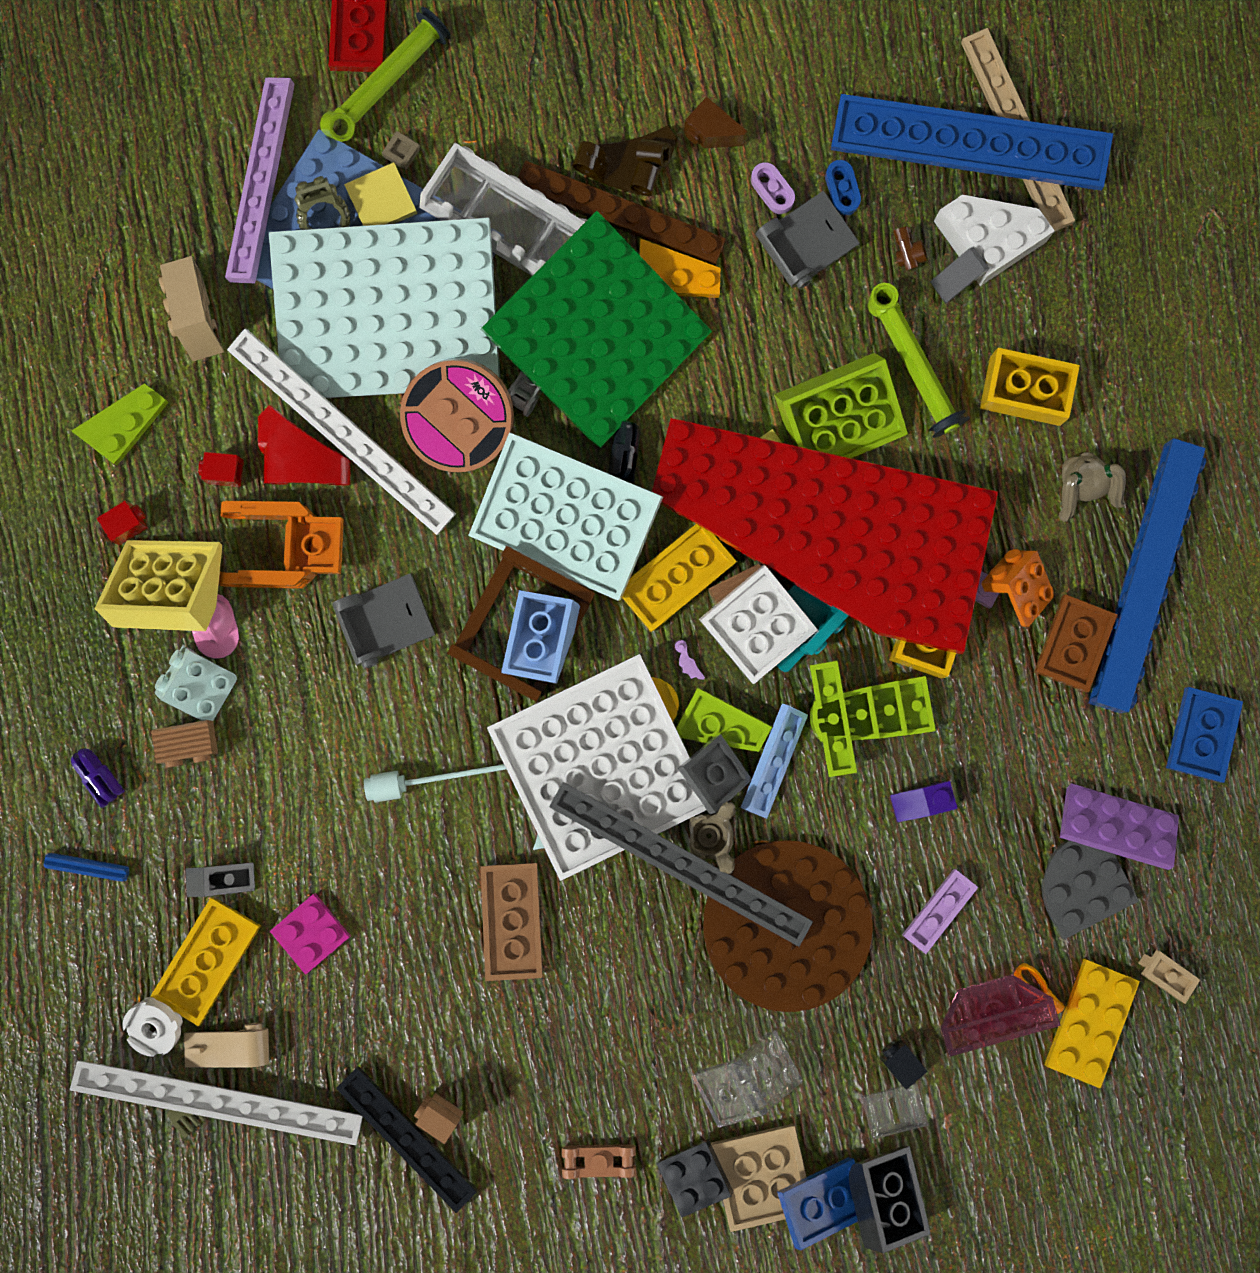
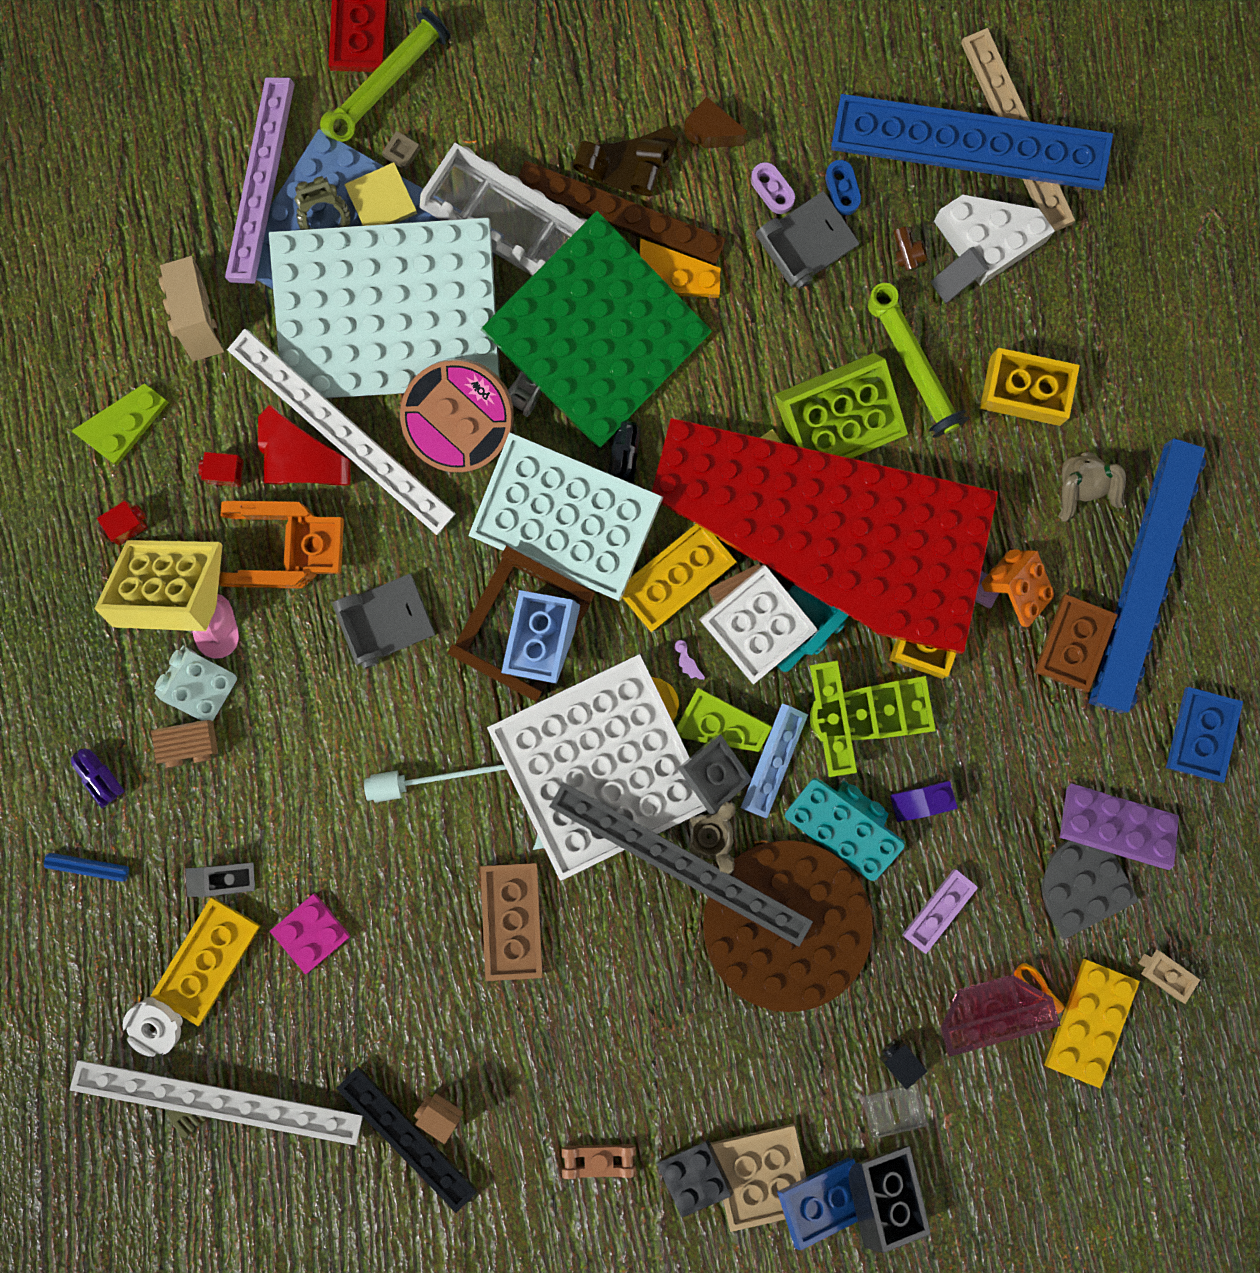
(228, 1048): tan door -> none
(748, 1082): clear bracket -> none
(846, 826): none -> teal bracket

